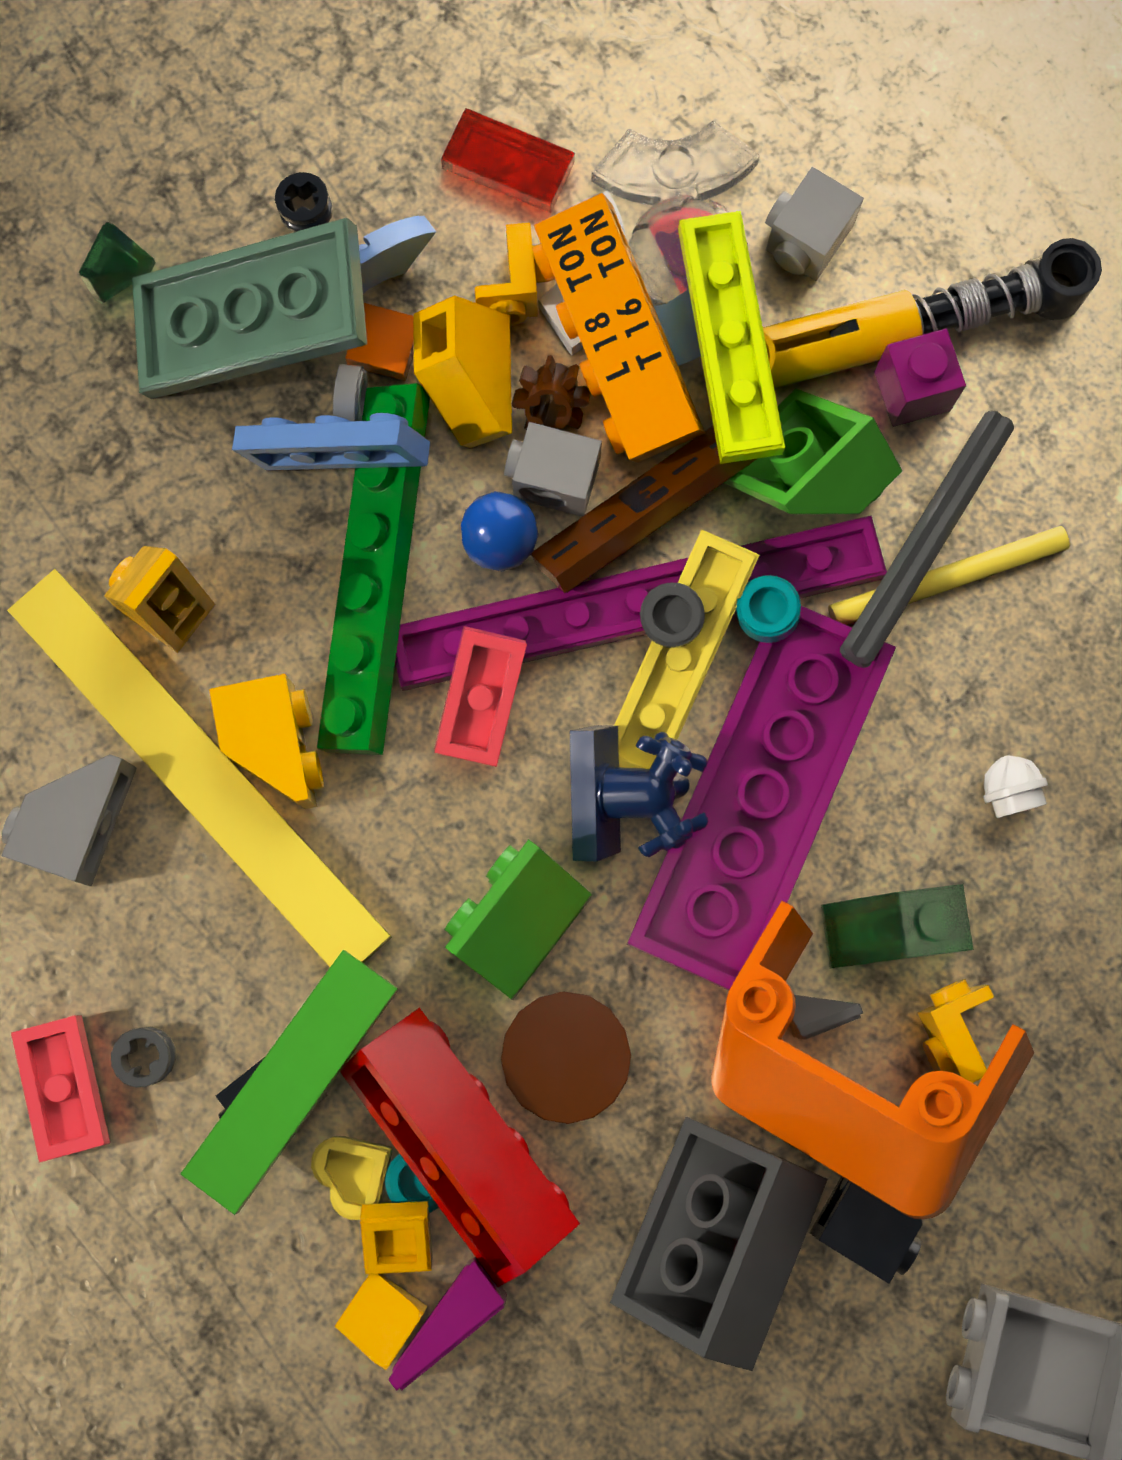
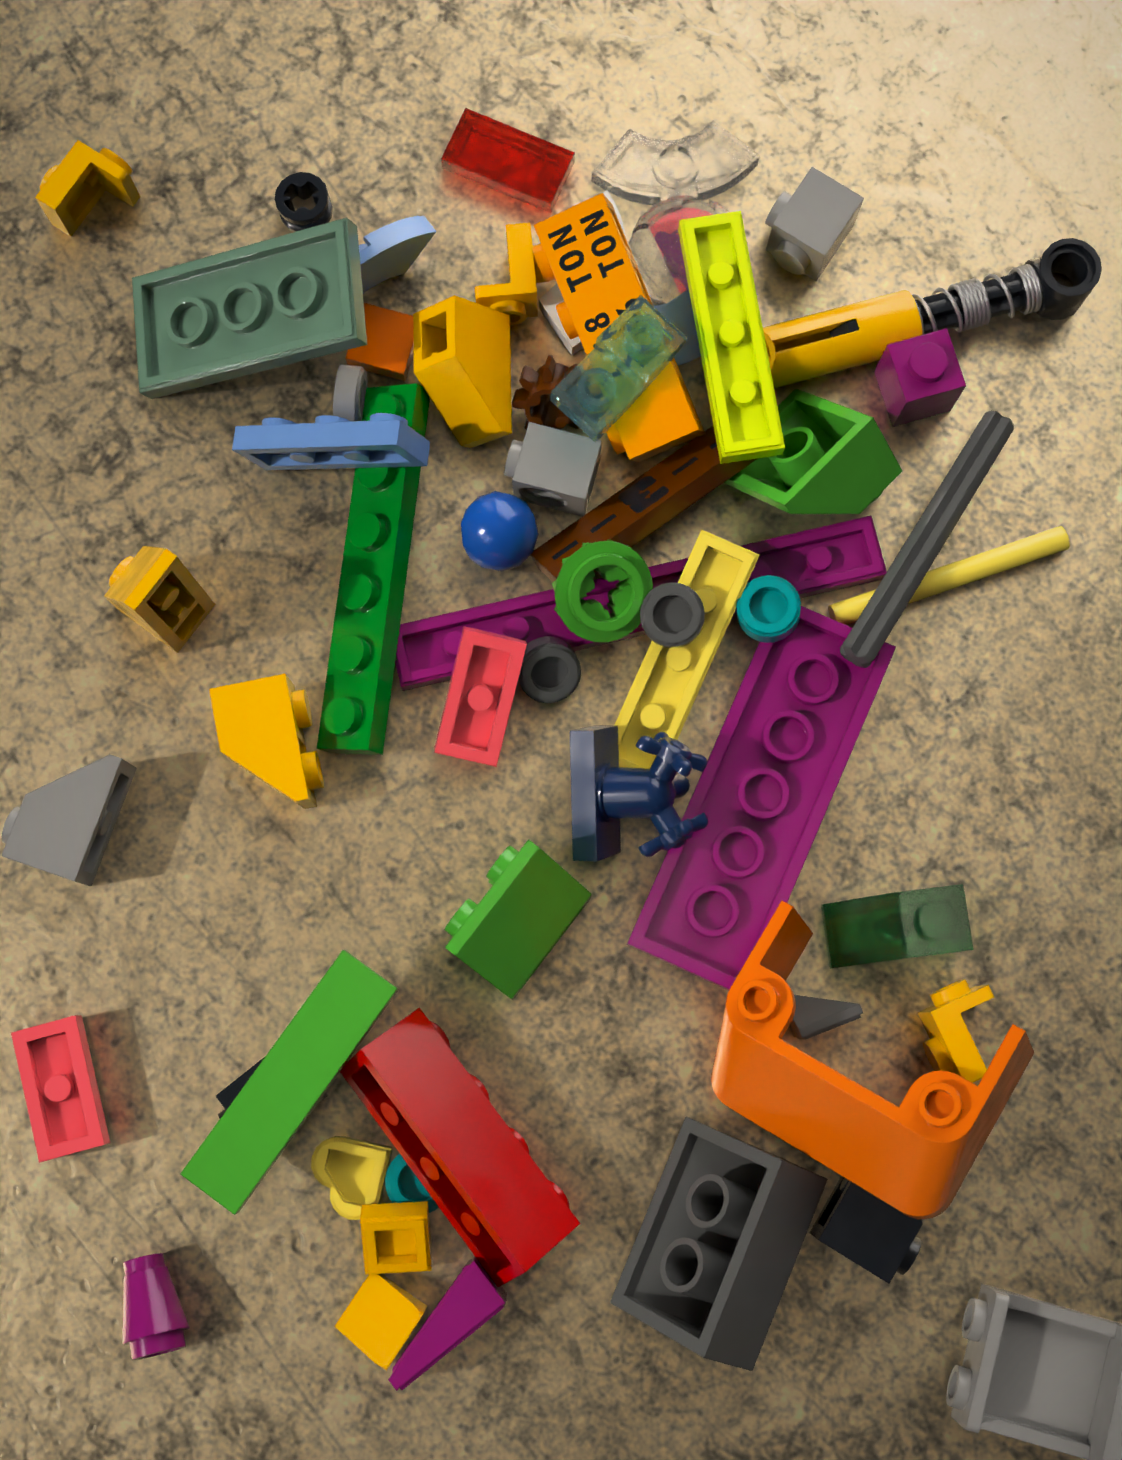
(78, 183): none -> yellow bracket
(113, 263): clear green slope -> none
(128, 1044): dark grey bush -> none
(151, 1309): none -> magenta cone
(197, 772): light yellow tile -> none
(549, 670): none -> dark grey tile
(566, 1057): reddish brown tile -> none
(575, 579): none -> bright green gear
(618, 368): none -> clear light blue slope
(1014, 786): white plate -> none

